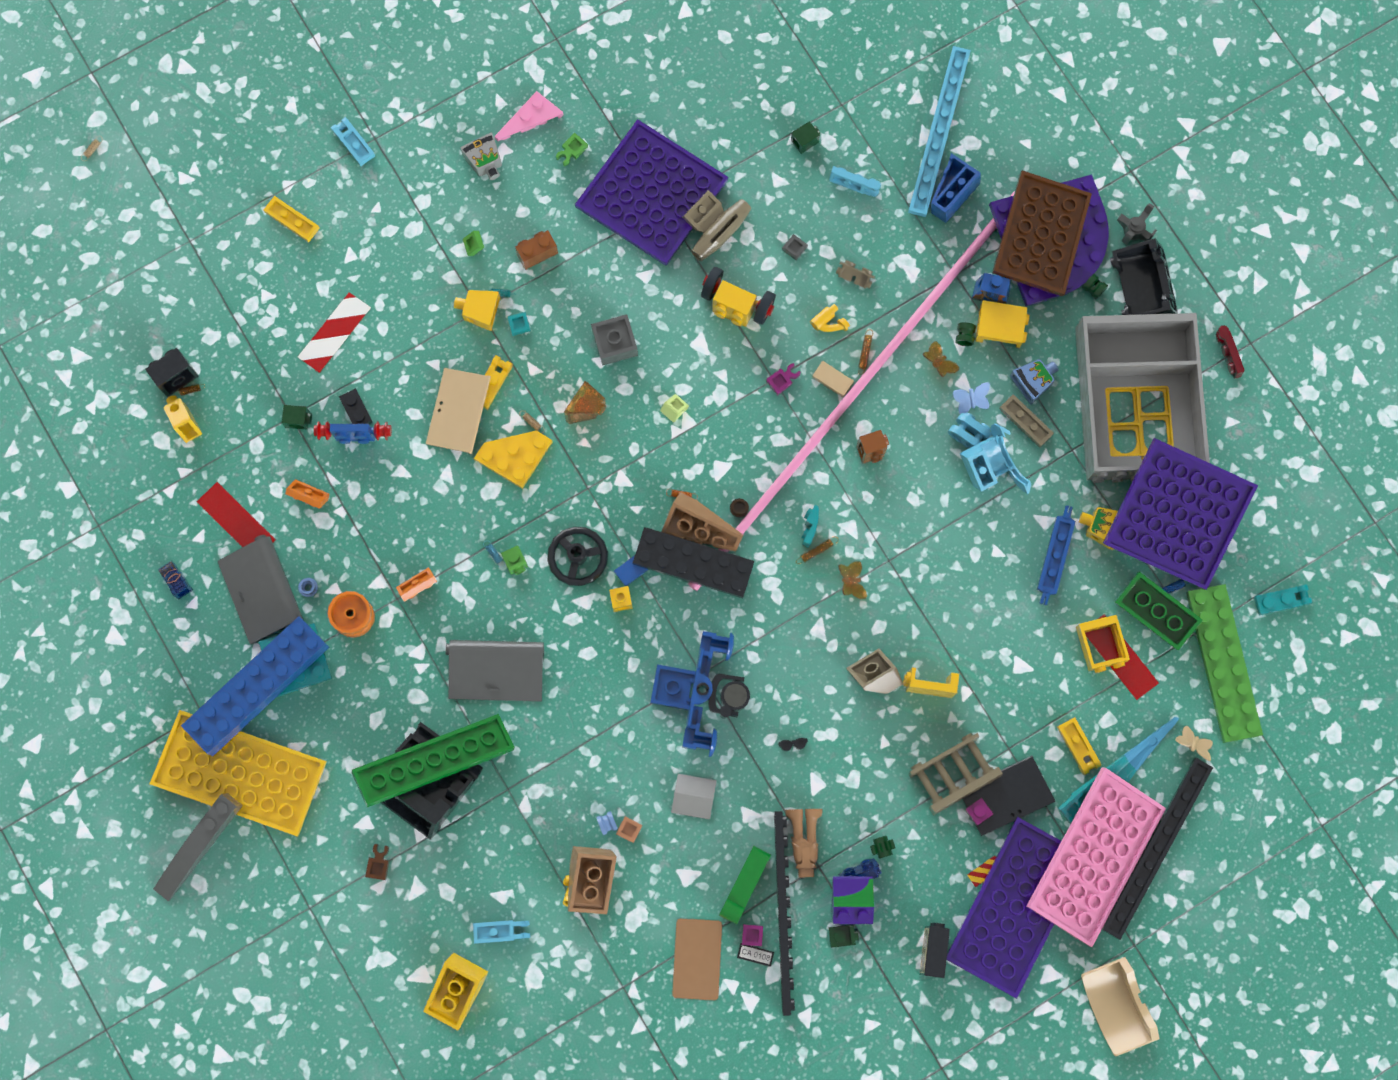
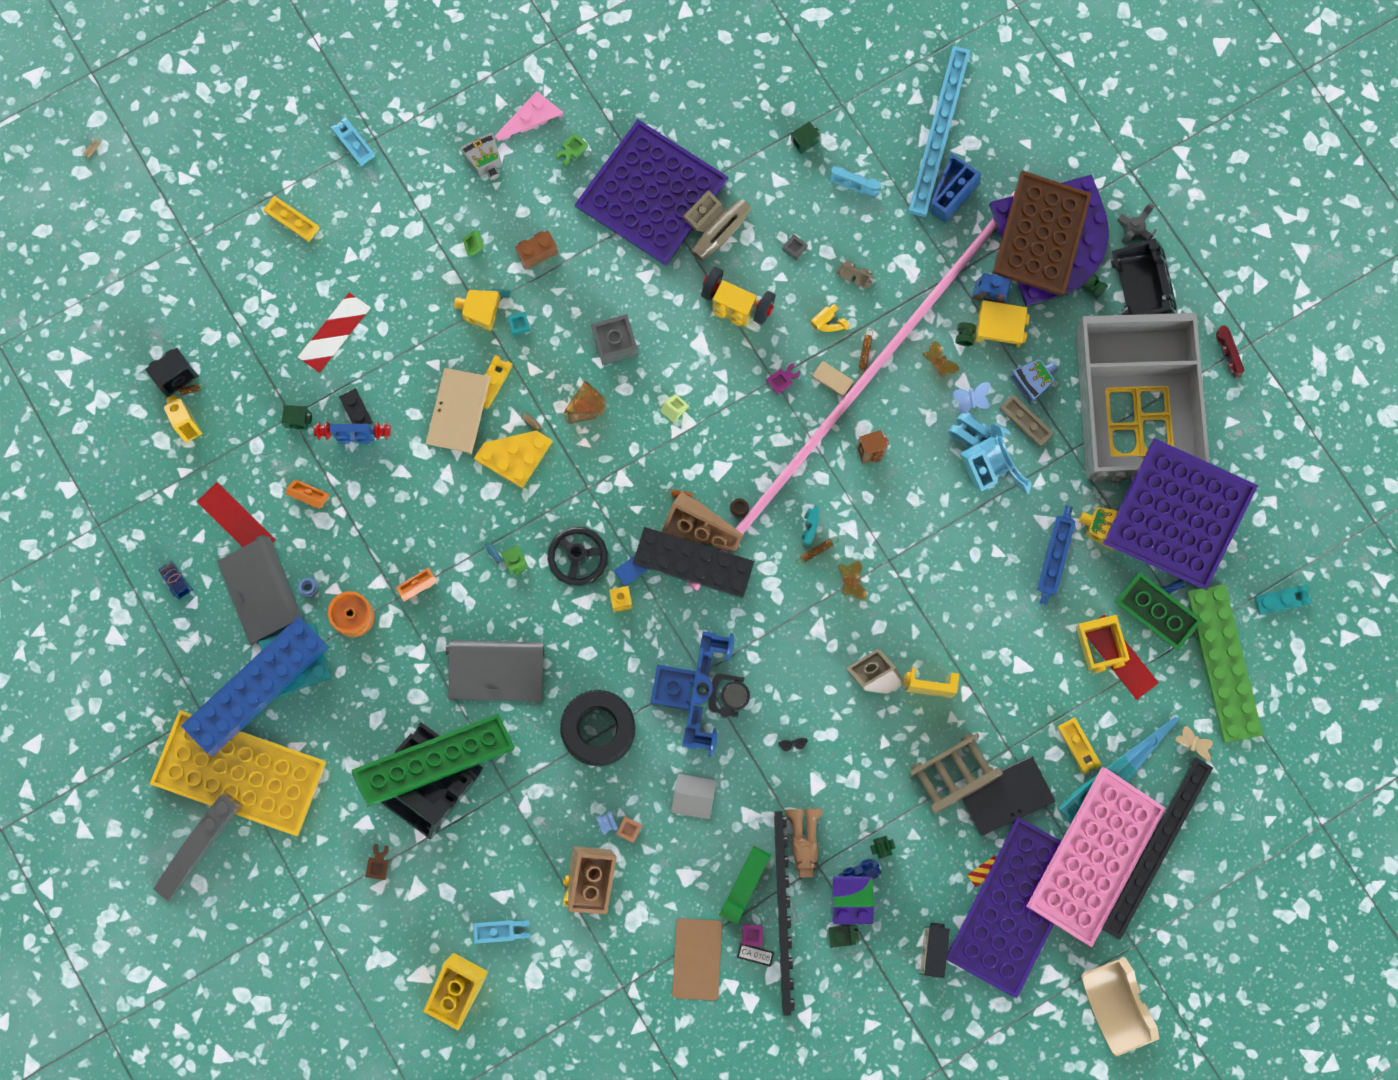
(589, 702): none -> black tyre
(979, 812): magenta plate -> none

